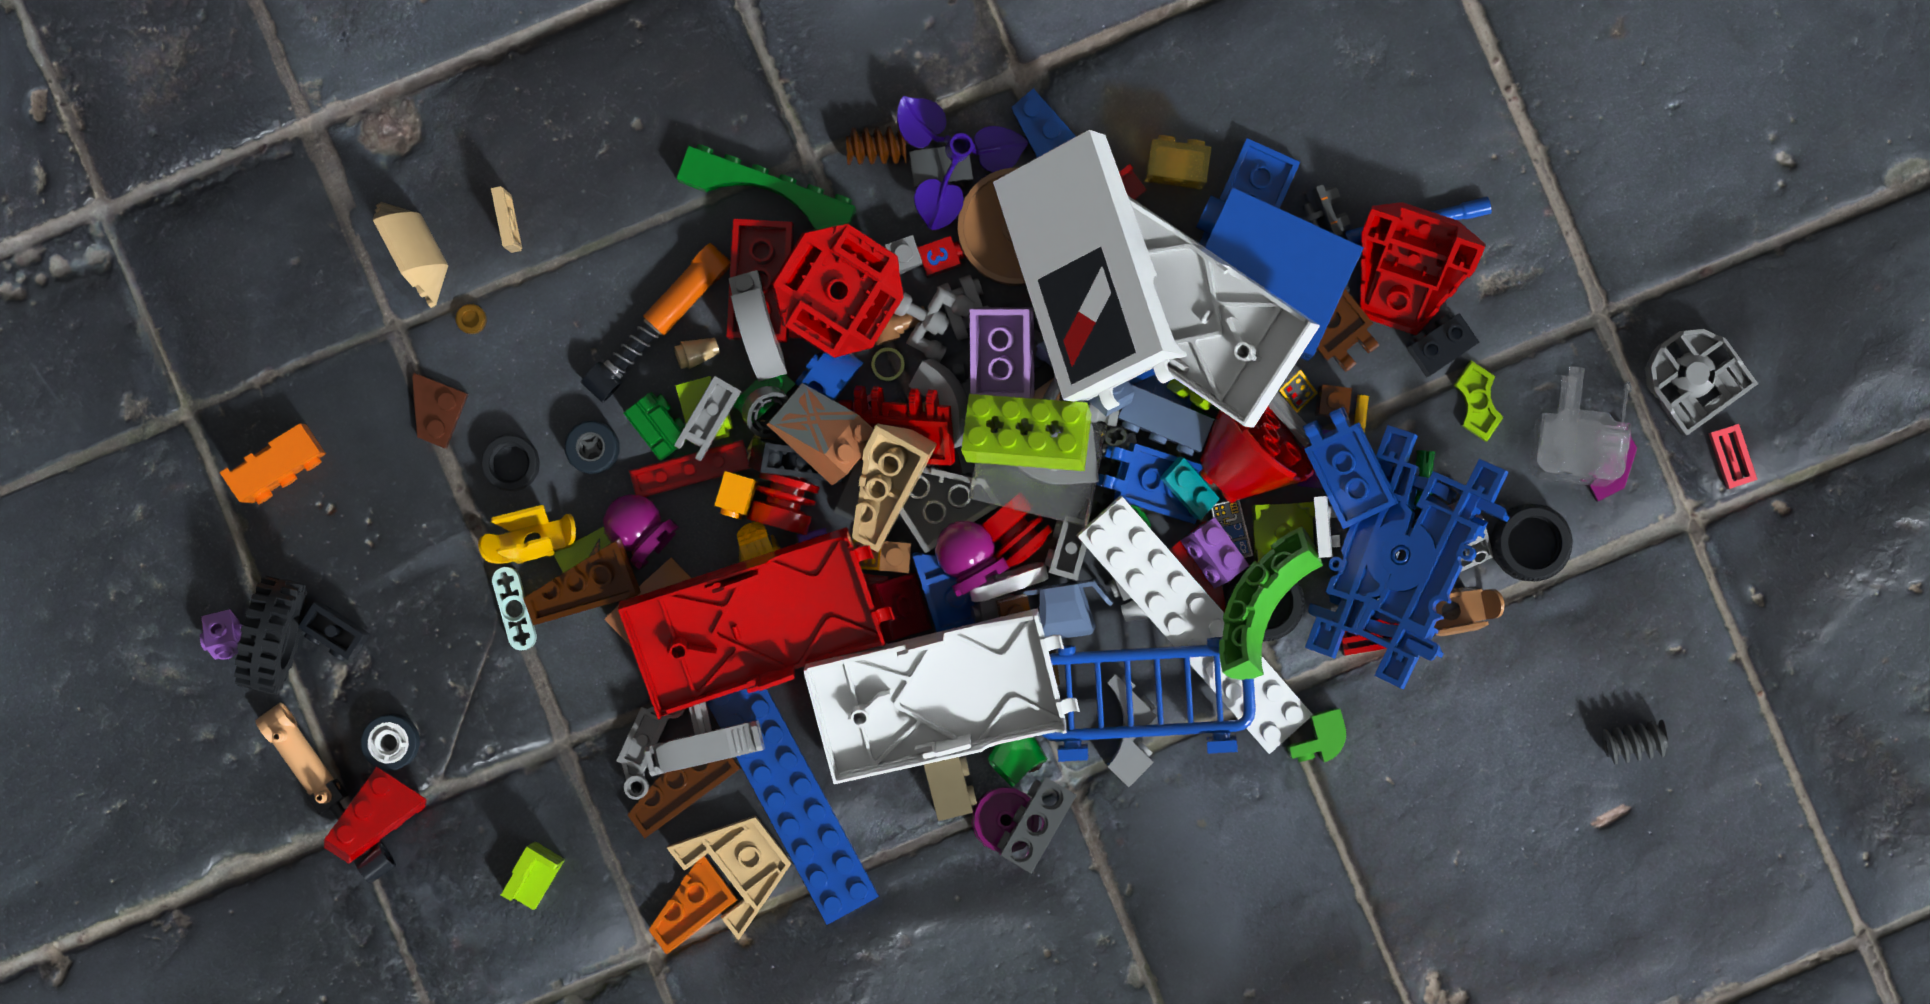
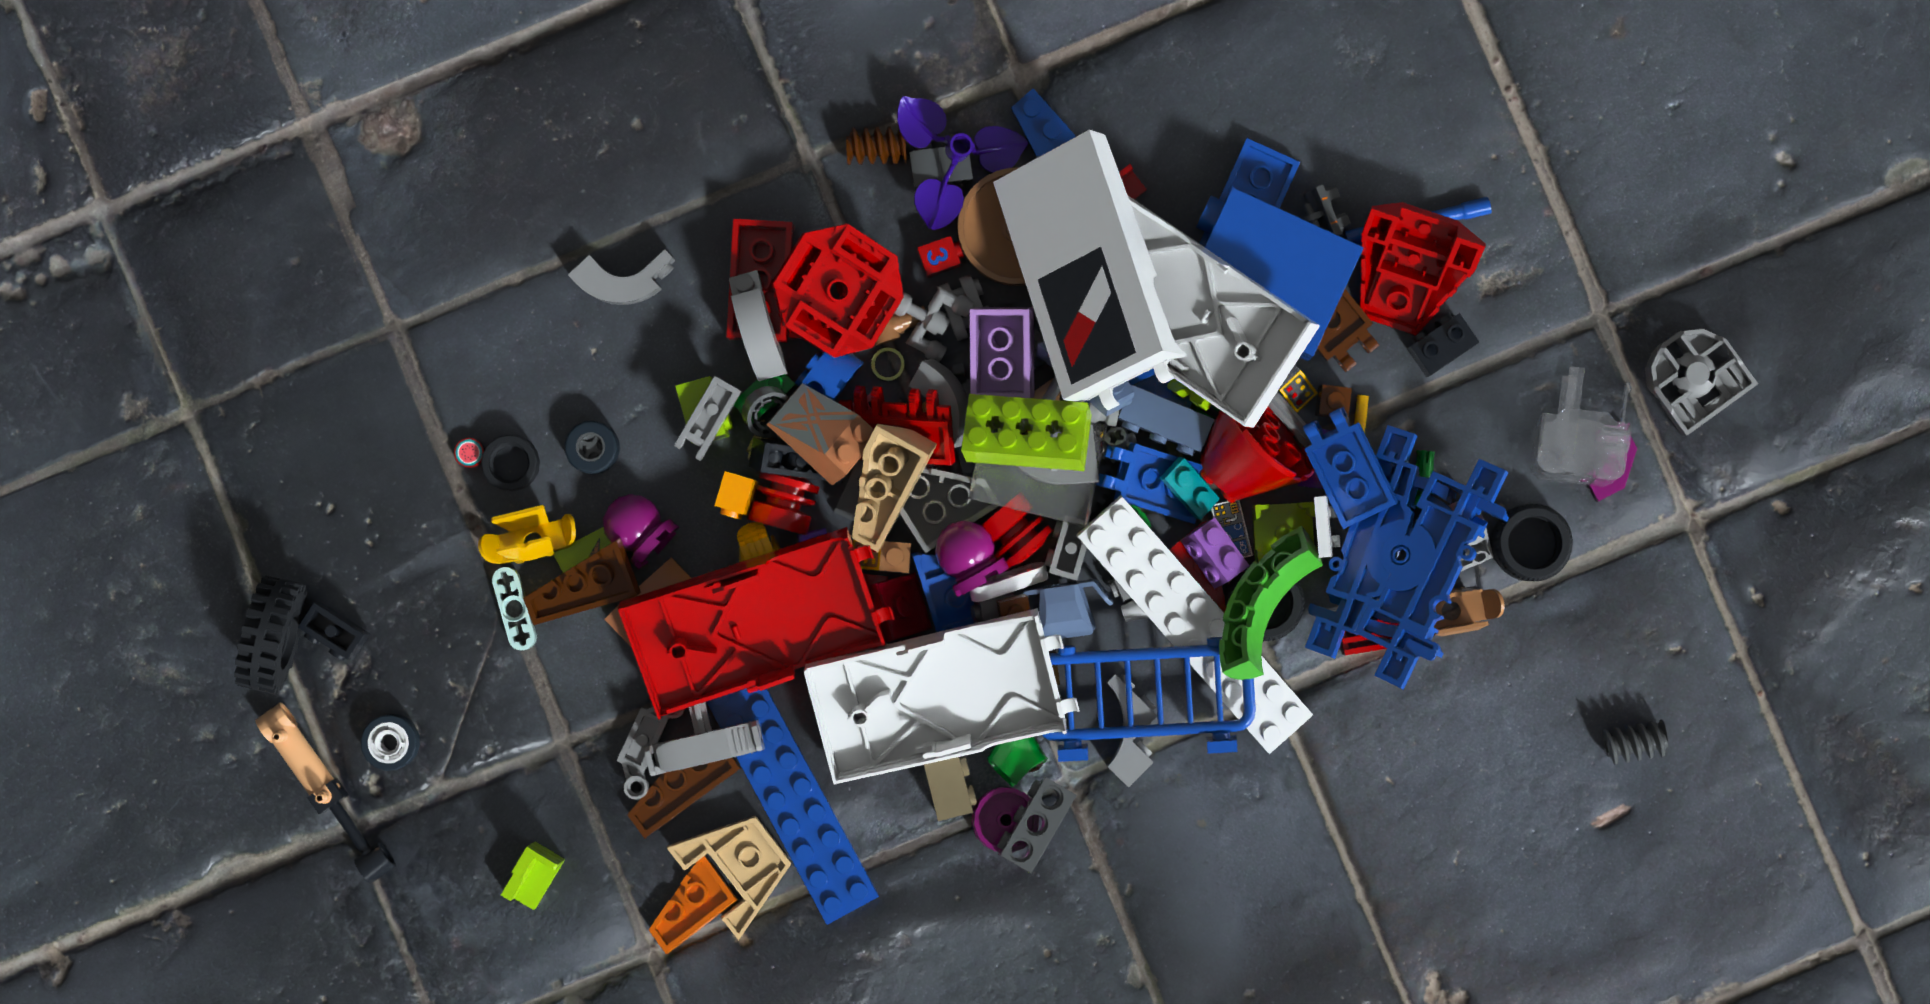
(221, 634): medium lavender brick -> none
(274, 465): orange wedge -> none
(371, 815): red wedge -> none
(412, 249): tan wedge -> none
(436, 410): copper wing -> none
(469, 452): none -> tile
(471, 319): pearl gold tile -> none
(506, 219): tan tile -> none
(621, 290): none -> light grey arch
(656, 424): green brick -> none
(688, 470): red tile -> none
(695, 352): tan cone -> none
(703, 272): piece -> none
(709, 172): green arch -> none
(907, 253): light grey brick -> none
(1177, 162): clear yellow brick -> none
(1329, 737): bright green brick -> none
(1475, 388): lime tile -> none
(1747, 463): coral tile -> none

